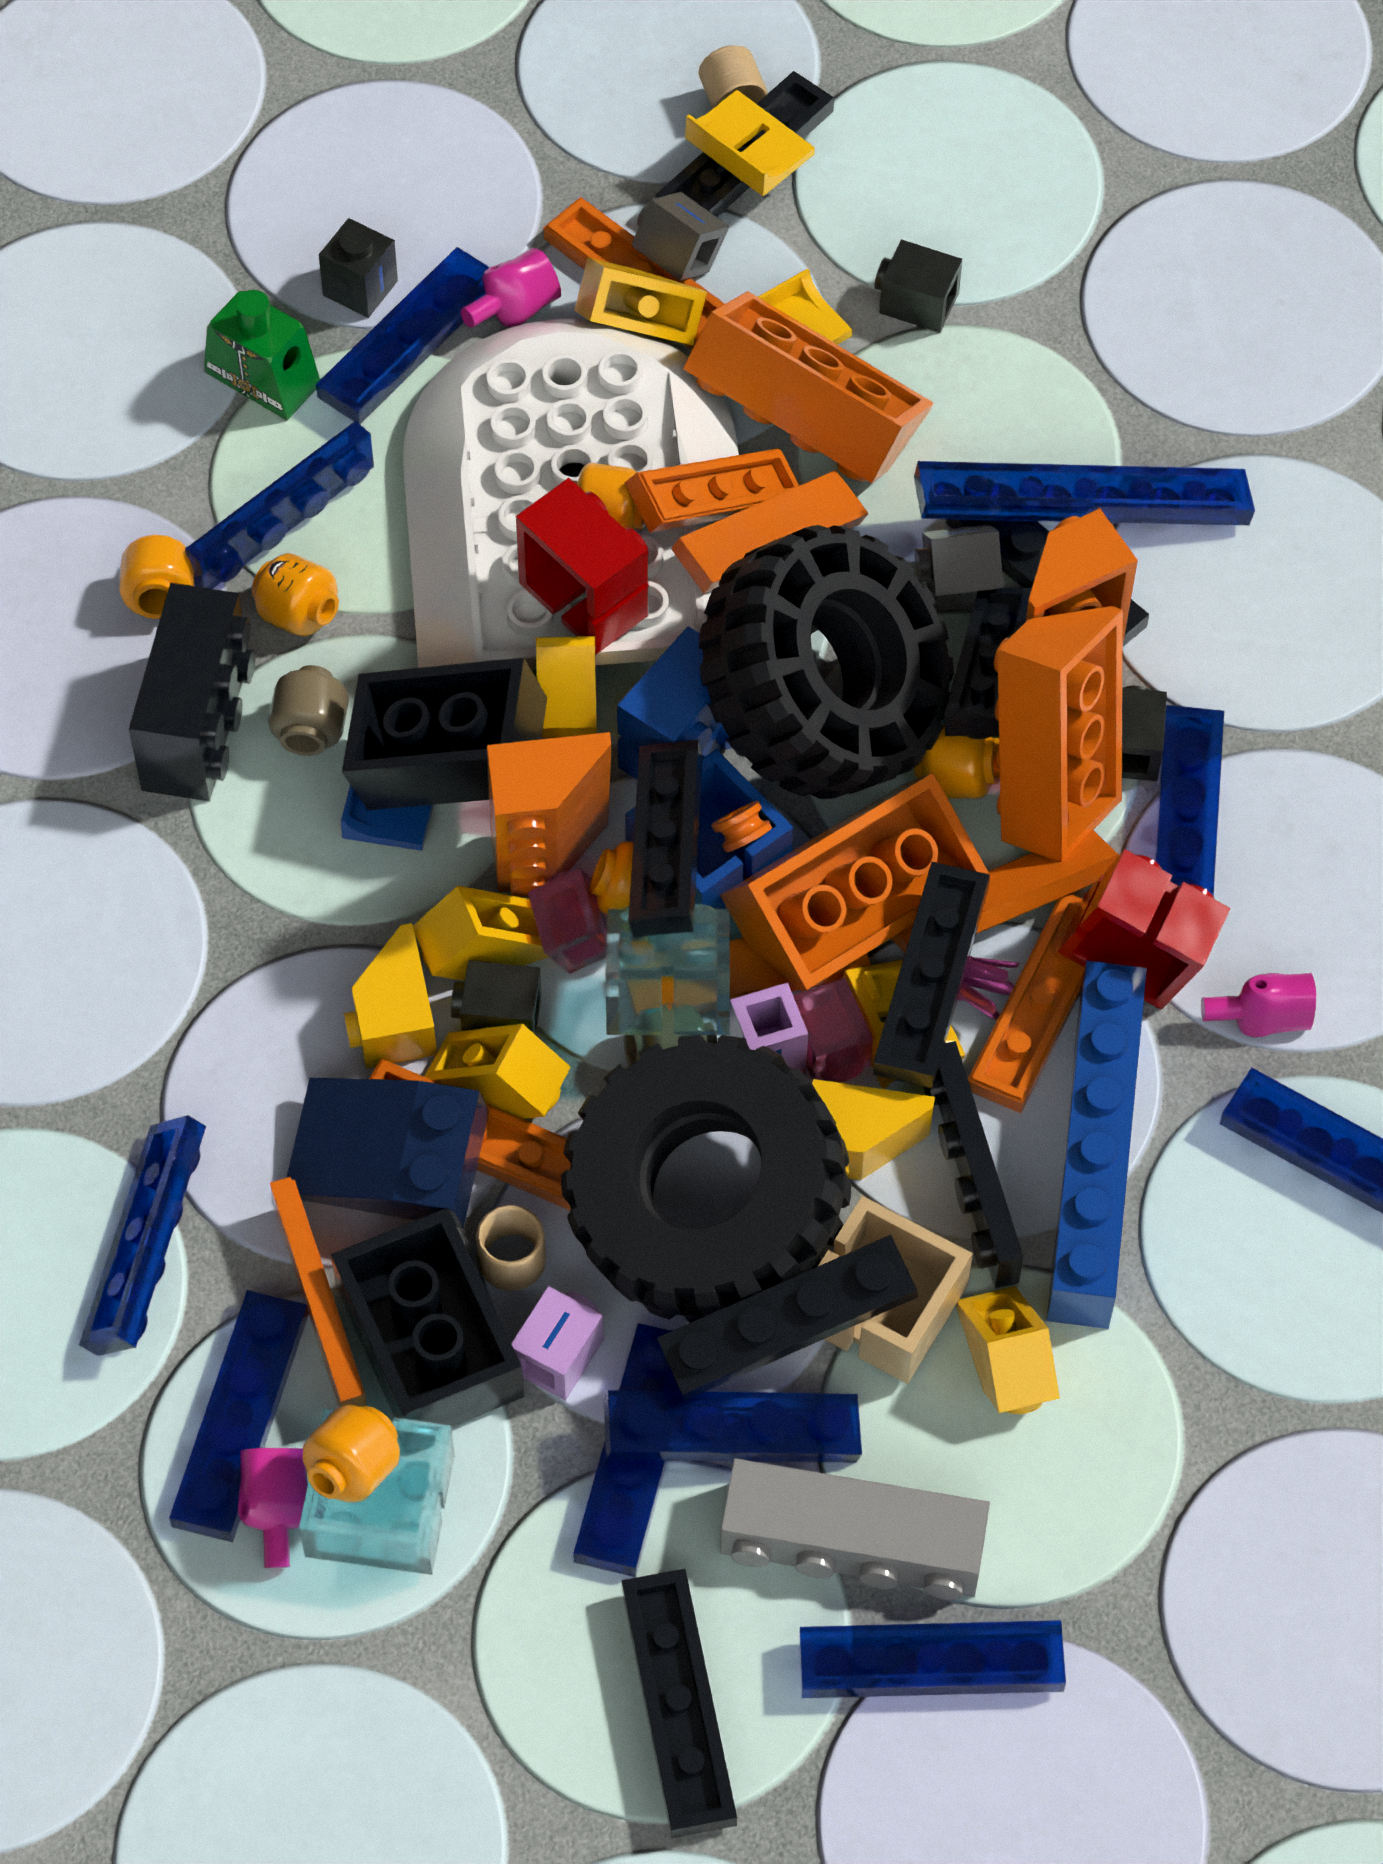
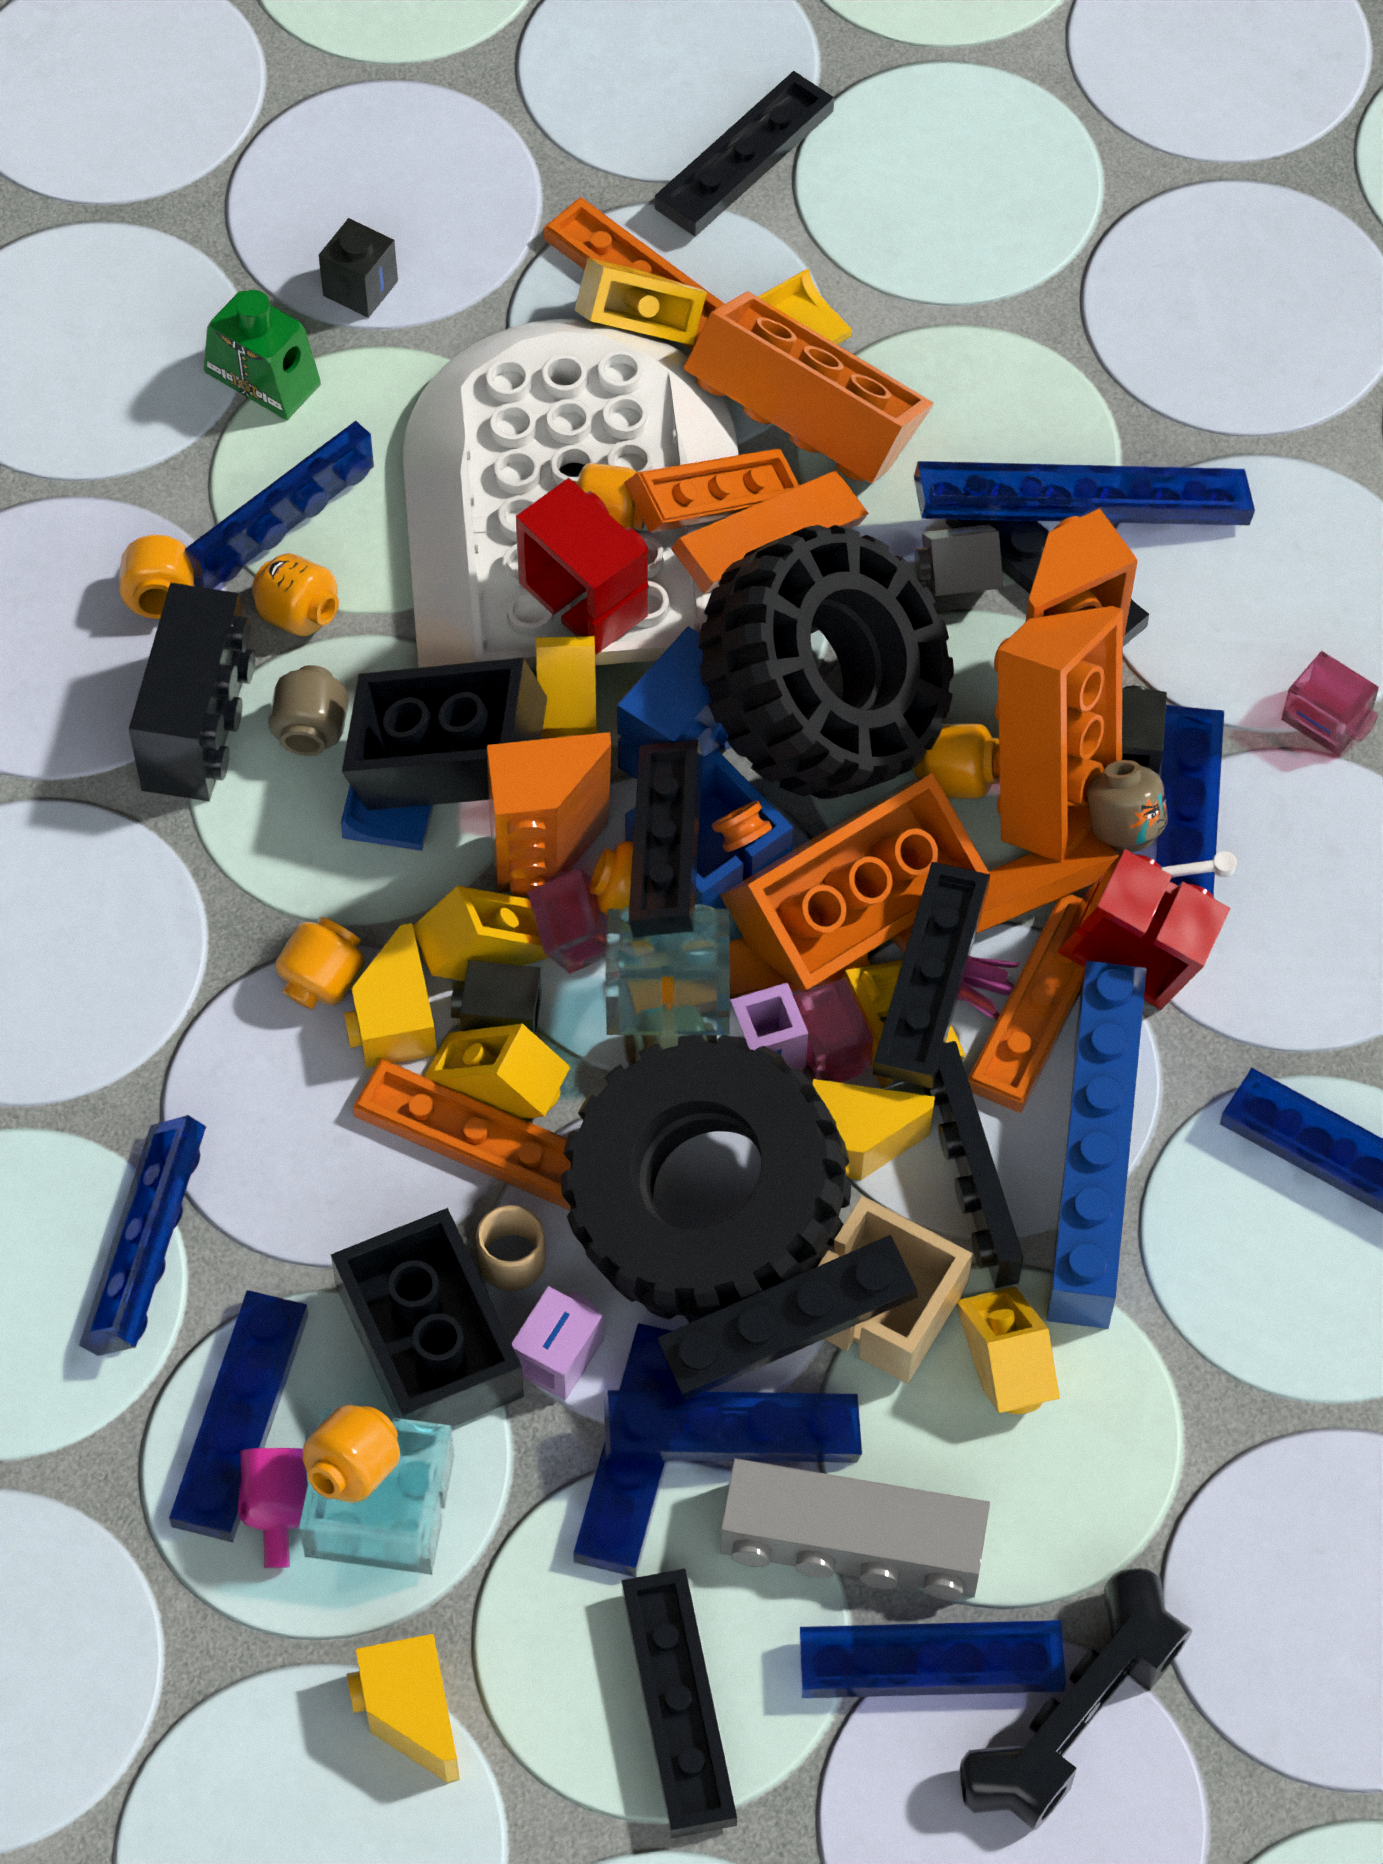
(317, 1293): orange tile -> none
(319, 963): none -> light orange head
(389, 1146): dark blue slope -> none
(403, 338): clear blue plate -> none
(406, 1701): none -> yellow slope
(515, 290): dark pink piece -> none
(679, 235): dark grey brick -> none
(731, 70): tan piece -> none
(733, 125): yellow piece -> none
(919, 285): pearl dark grey brick -> none
(975, 685): black plate -> none
(1035, 1775): none -> black plate
(1127, 806): none -> dark tan head
(1222, 865): none -> white hinge
(1267, 1004): dark pink piece -> none
(1331, 704): none -> clear pink brick

